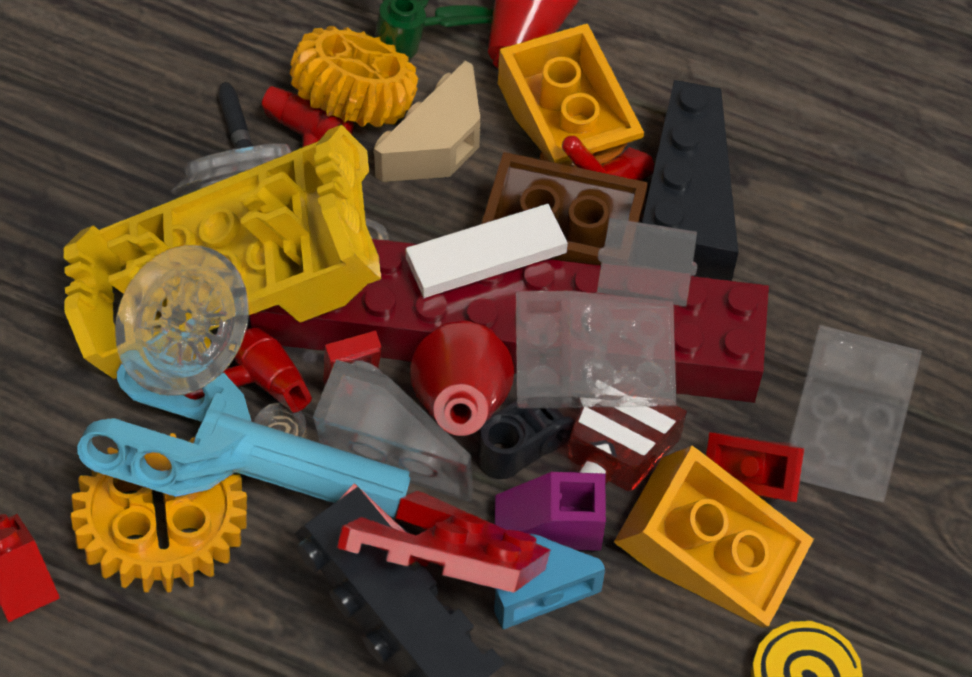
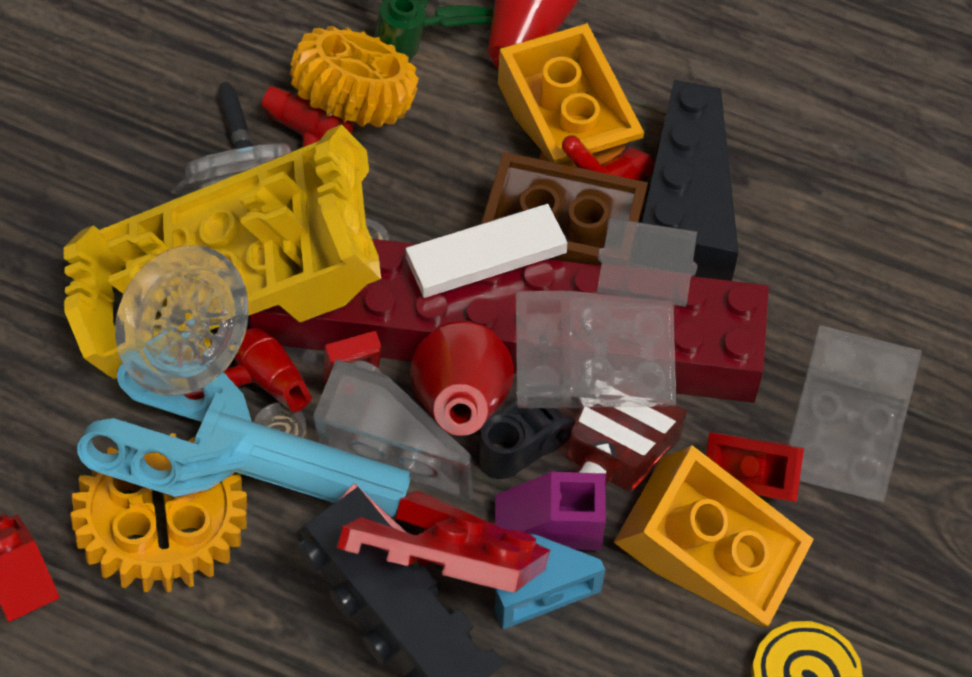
(435, 132): tan slope -> none

